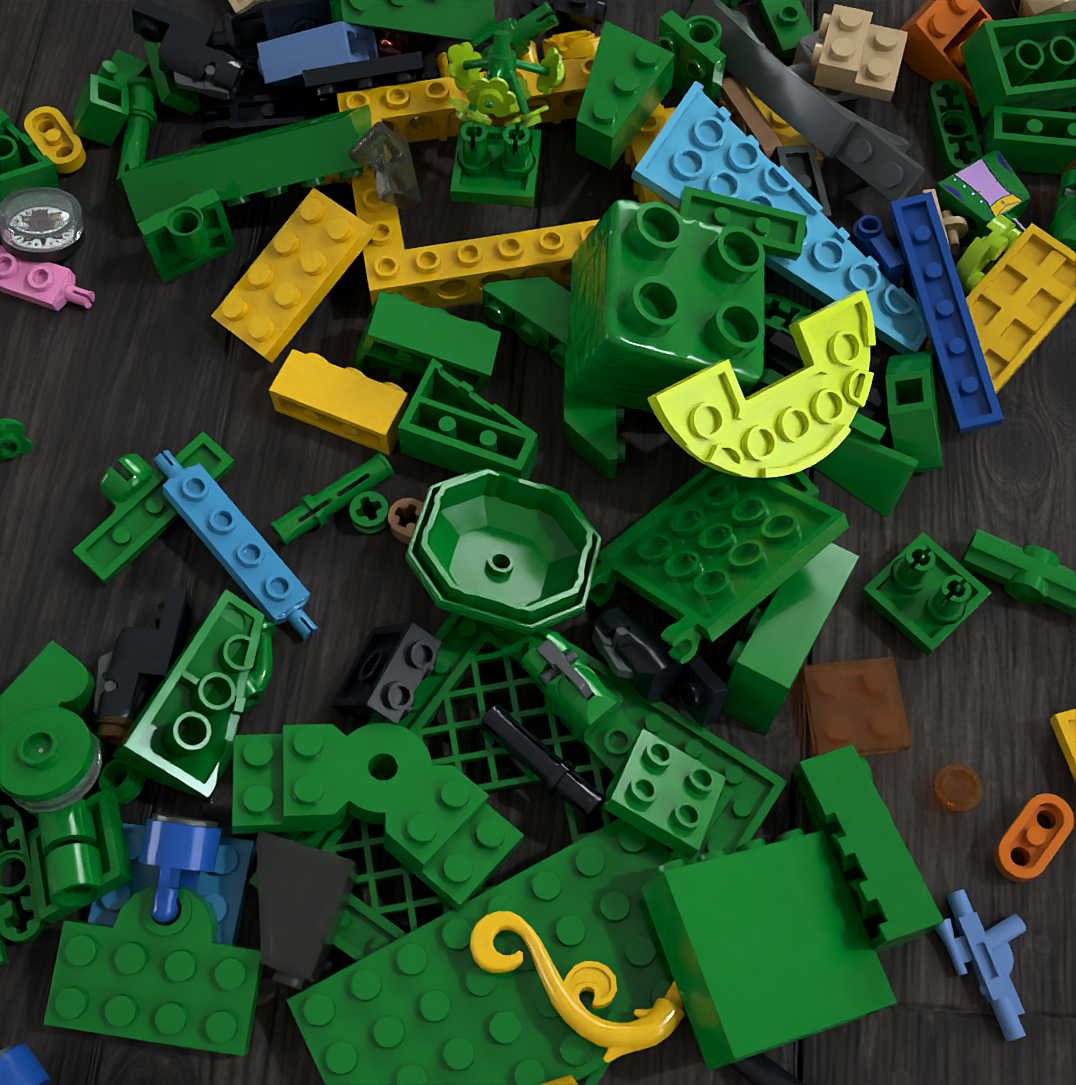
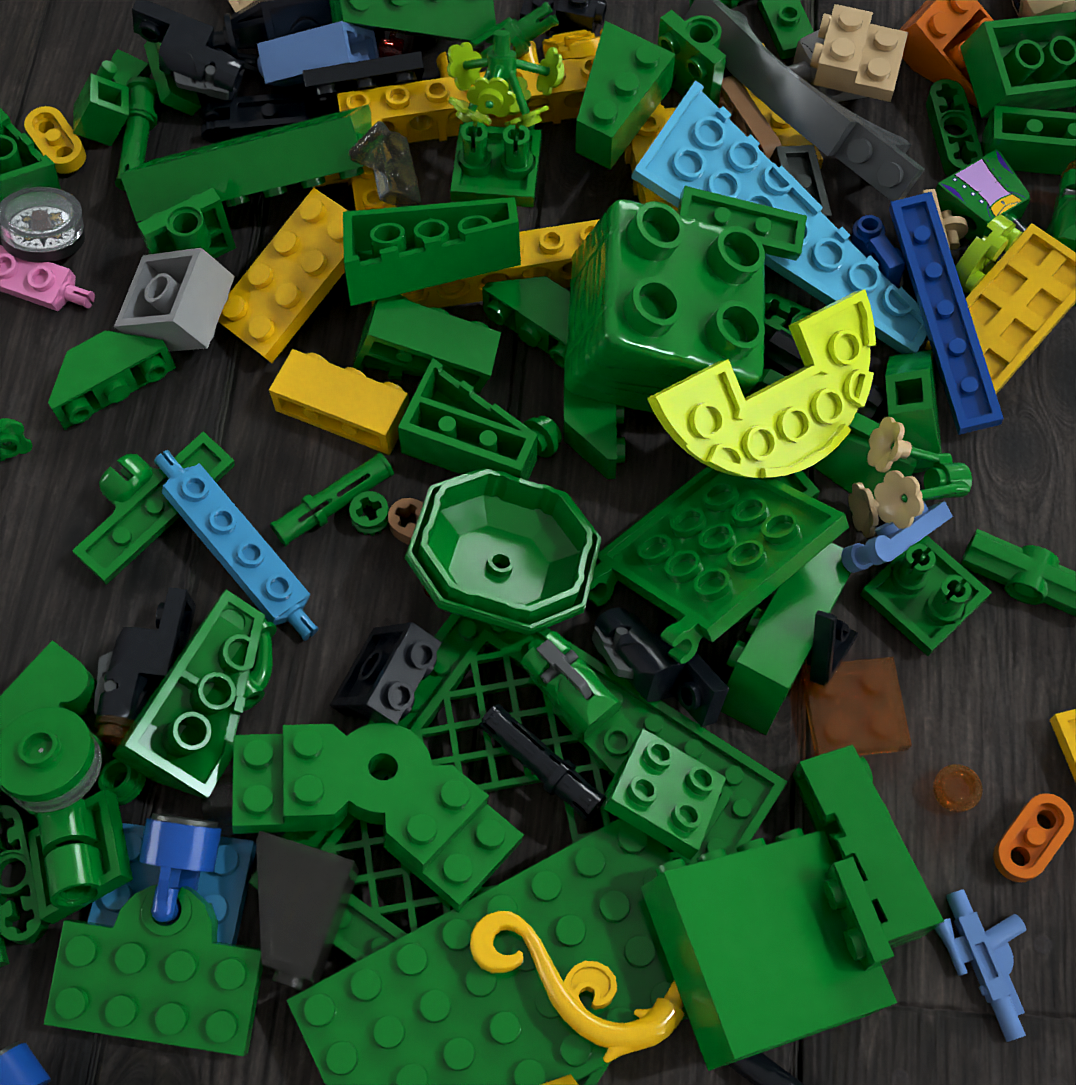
(106, 373): none -> green slope
(176, 299): none -> light grey brick
(427, 245): none -> green wedge
(548, 435): none -> green plate
(830, 646): none -> black tile
(864, 932): none -> green plate
(894, 541): none -> medium blue plate
(899, 496): none -> tan plant

